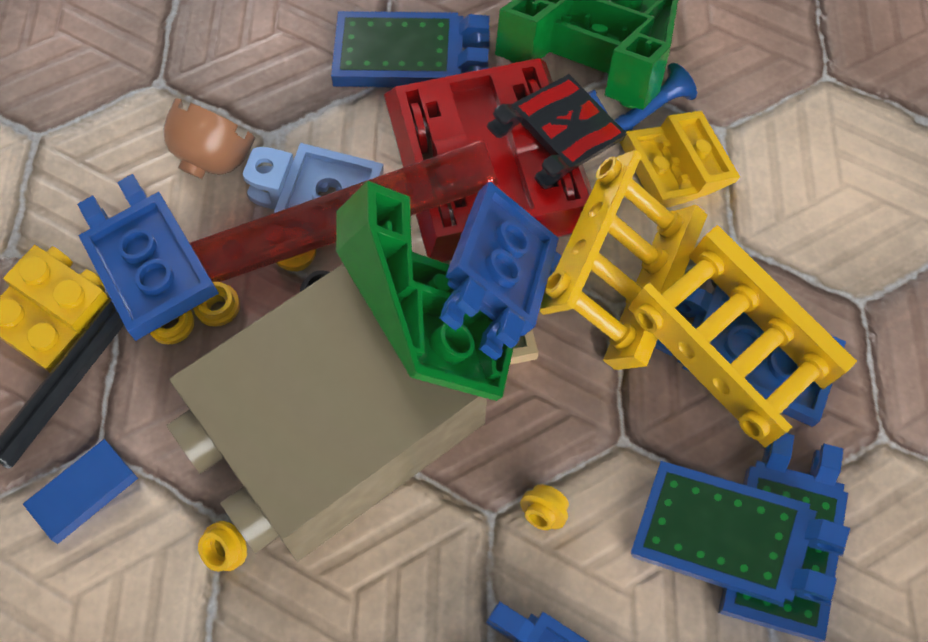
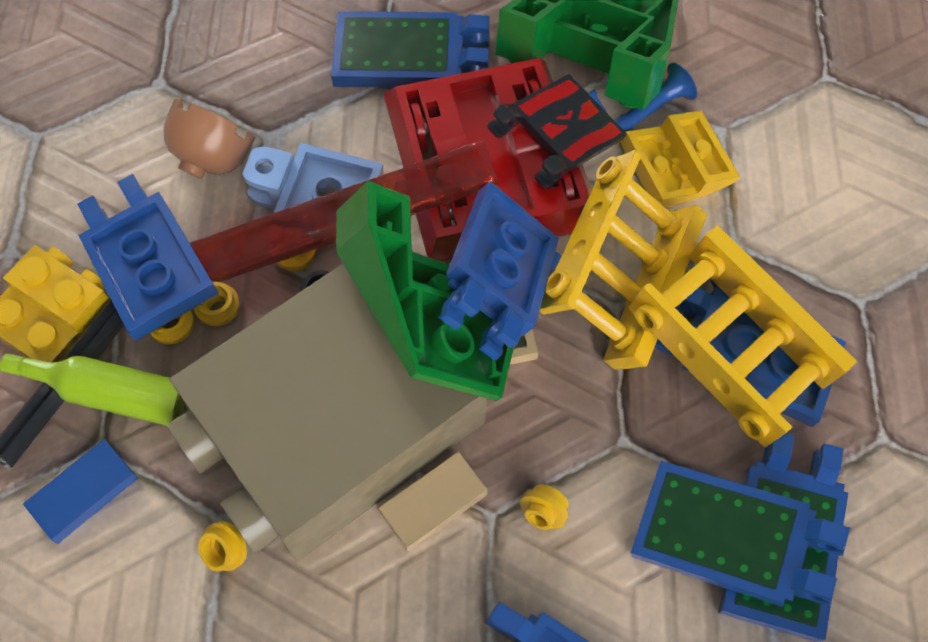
(103, 386): none -> lime piece
(433, 501): none -> tan tile

